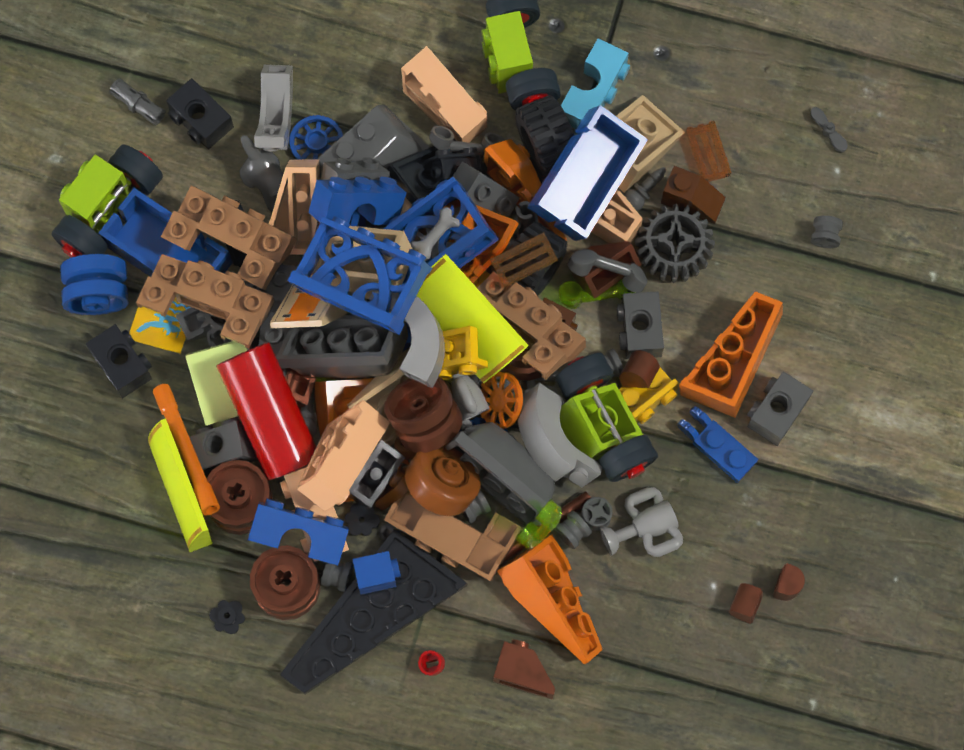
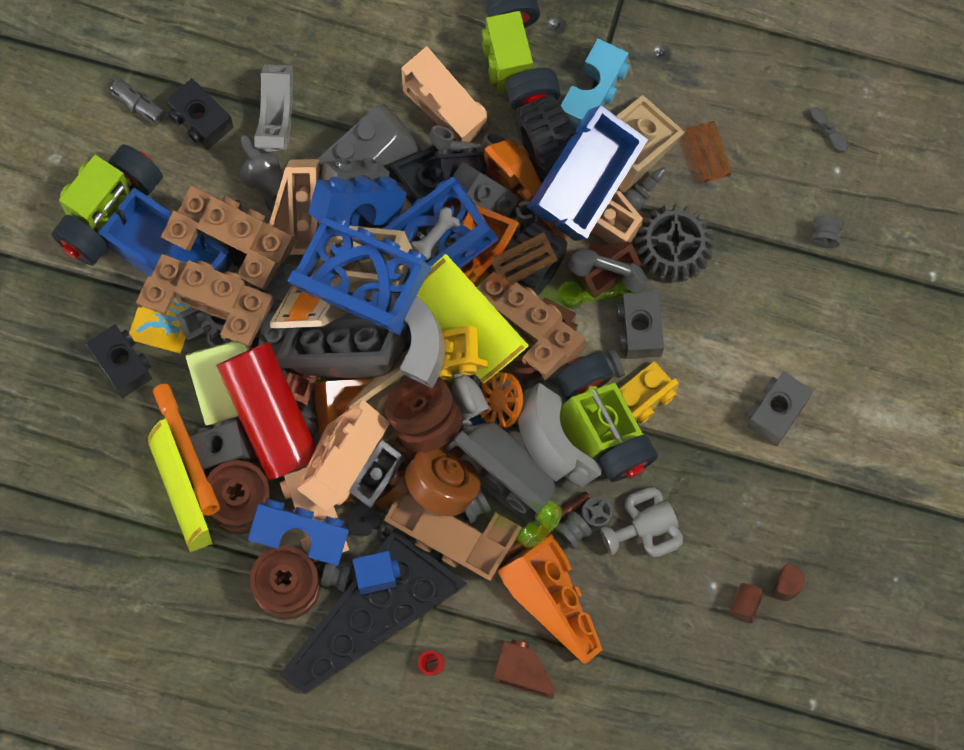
(94, 284): blue wheel -> none
(230, 624): black plant -> none
(315, 139): blue wheel -> none
(639, 370): copper brick -> none
(692, 191): reddish brown slope -> none
(719, 445): blue hinge -> none
(729, 366): orange wedge -> none

